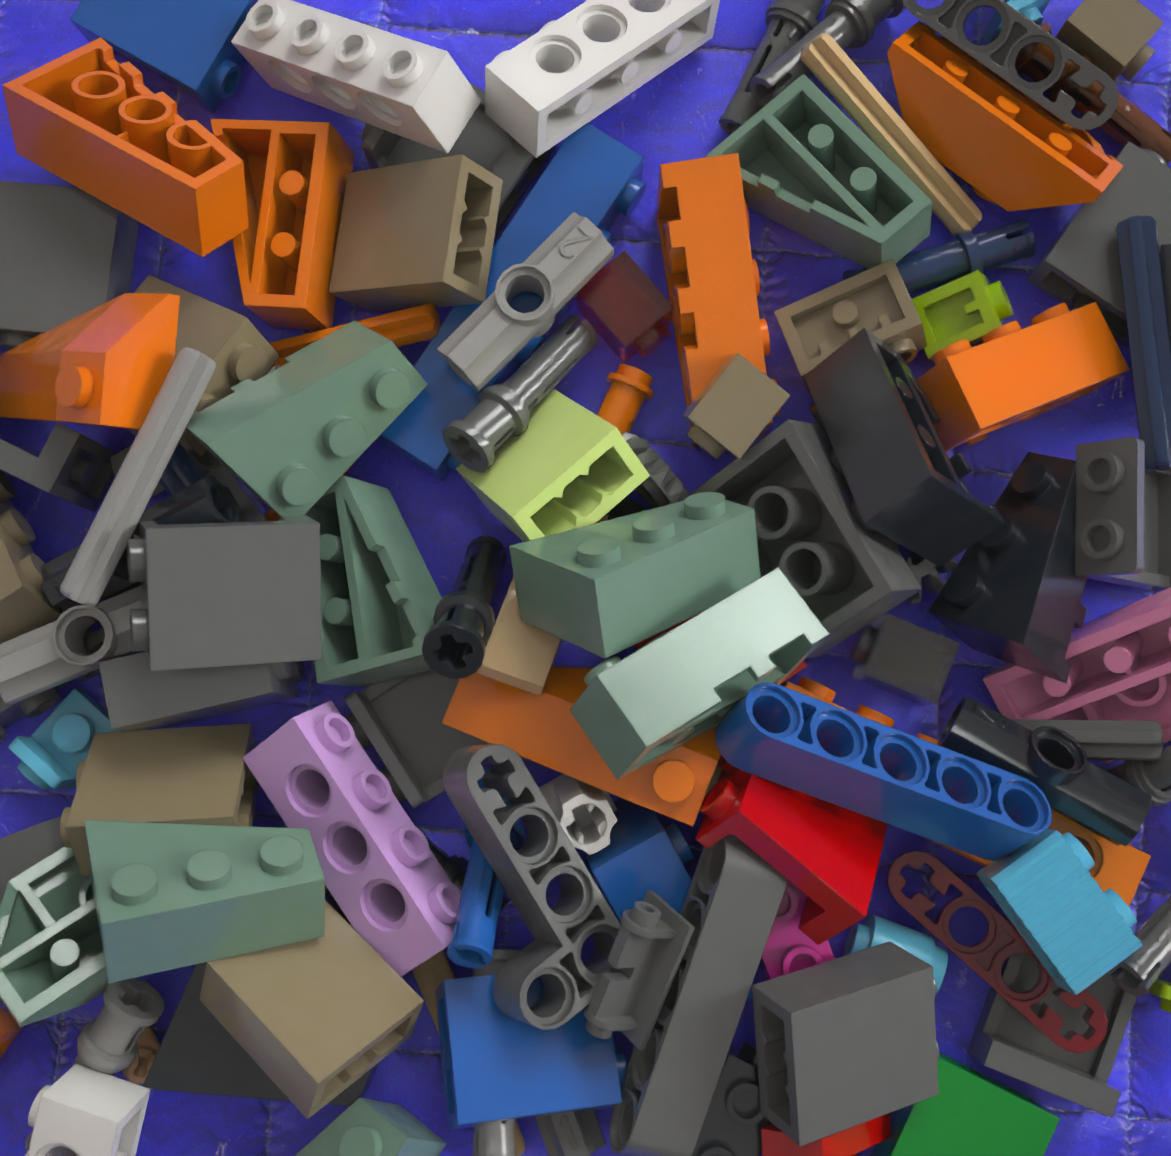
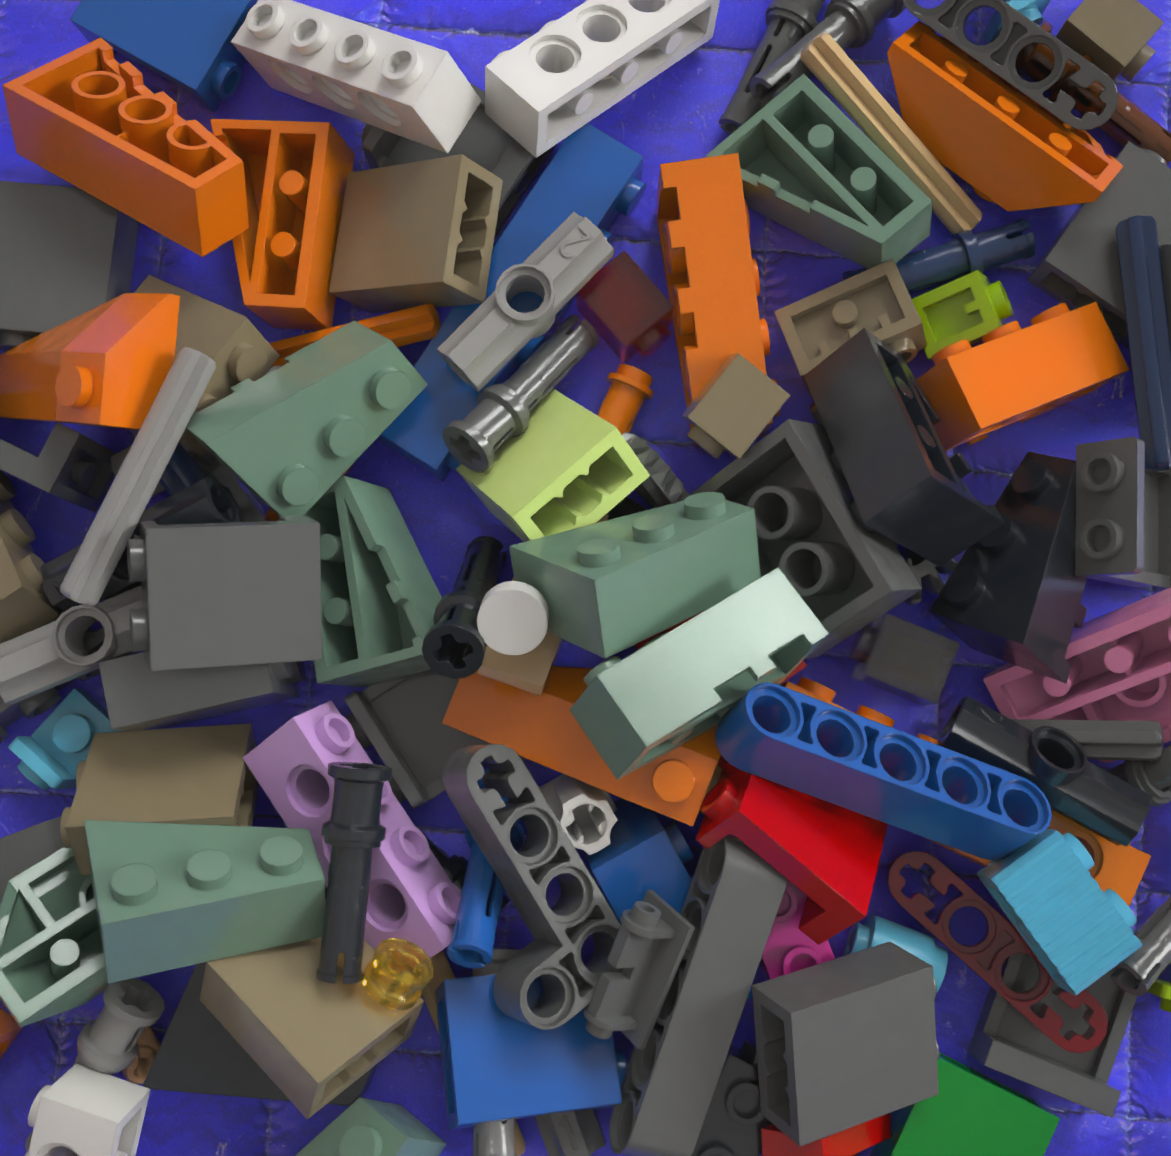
(353, 834): none -> black pin
(397, 974): none -> clear yellow bush
(513, 618): none -> white tile

